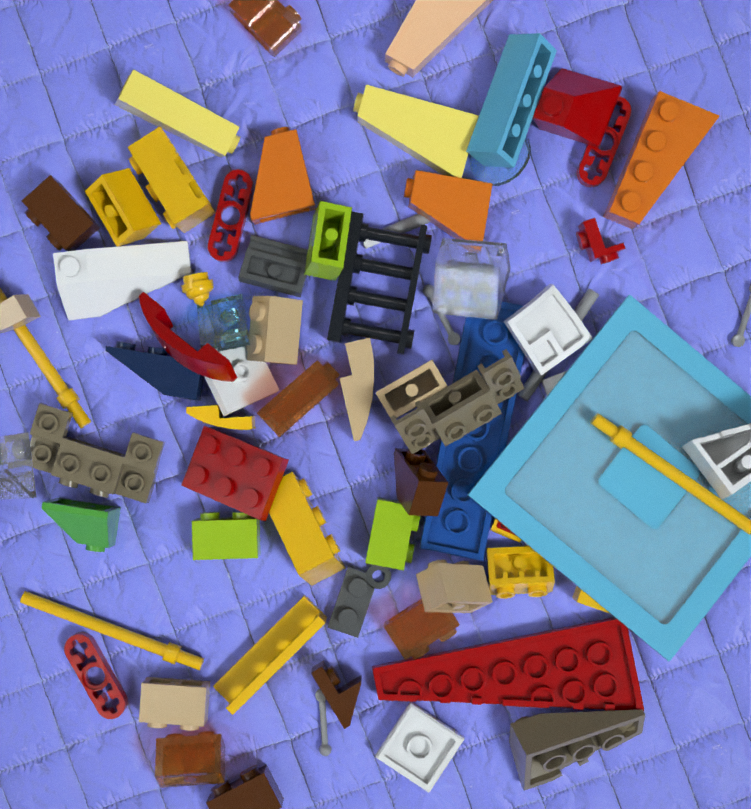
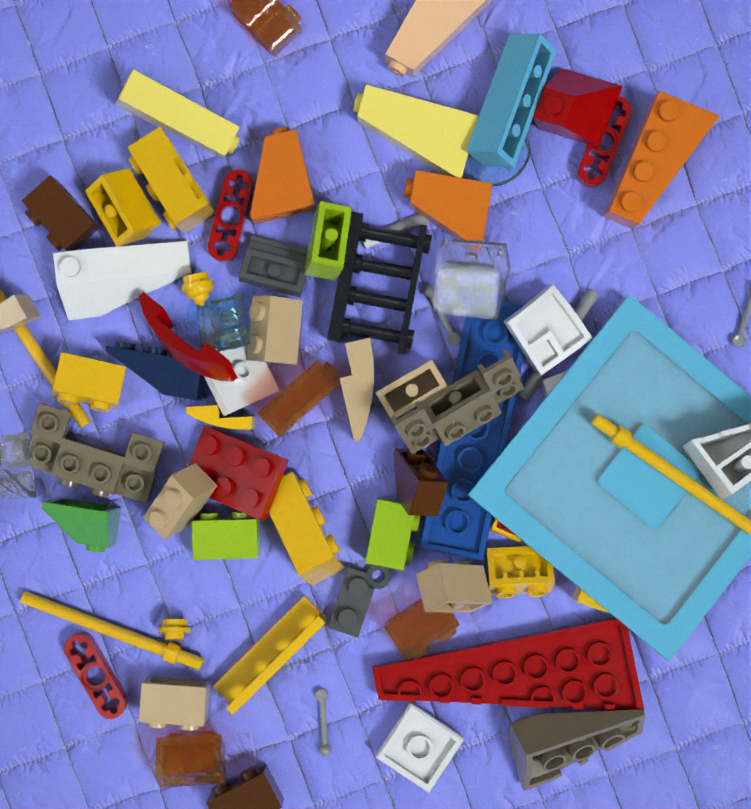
(88, 382): none -> yellow brick
(174, 629): none -> yellow plate
(180, 501): none -> tan brick
(340, 698): reddish brown slope -> none
(591, 240): red bracket -> none

